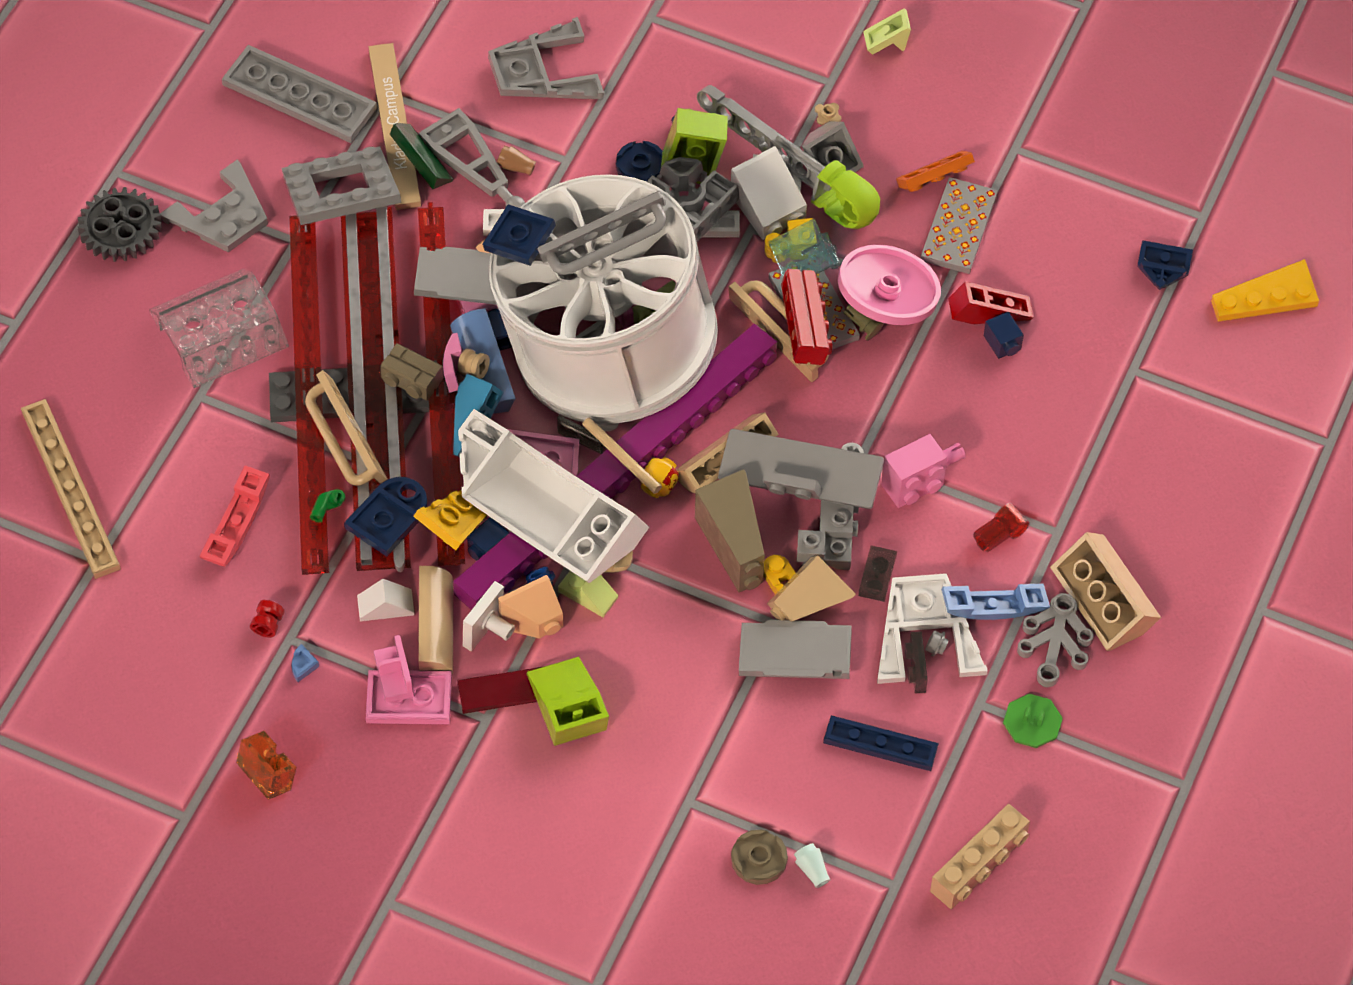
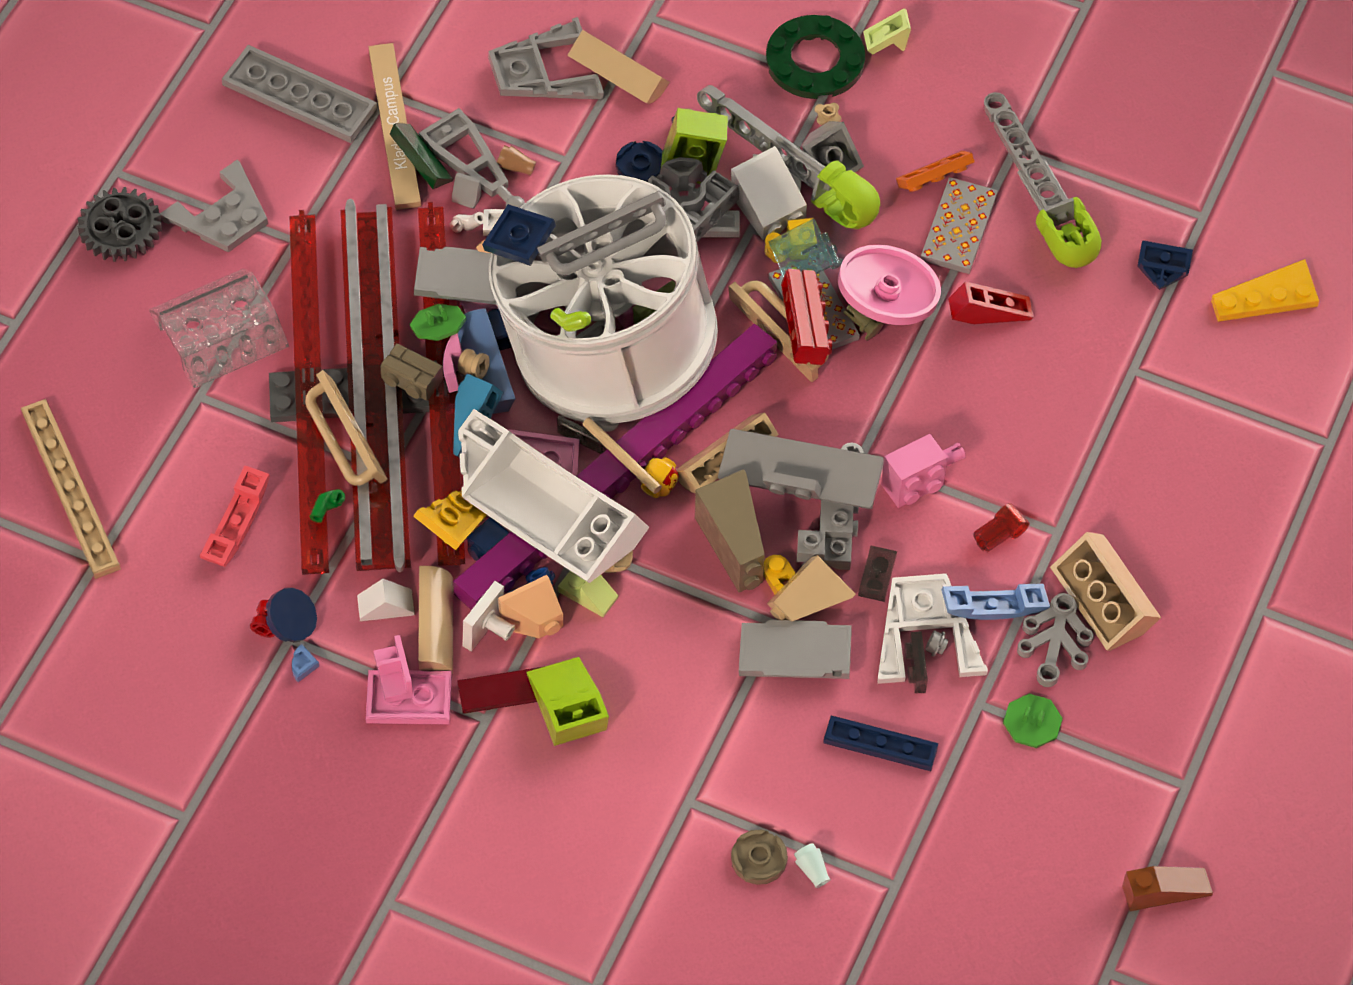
(267, 770): clear orange brick -> none
(291, 615): none -> dark blue tile
(376, 172): light grey plate -> none
(387, 515): dark blue tile -> none
(438, 322): none -> bright green piece
(466, 190): none -> light grey slope
(467, 222): none -> white arm
(572, 321): none -> lime arm
(617, 68): none -> tan brick
(808, 84): none -> dark green plate
(980, 856): tan brick -> none
(1003, 335): dark blue brick -> none
(1055, 210): none -> piece
(1164, 886): none -> dark orange slope

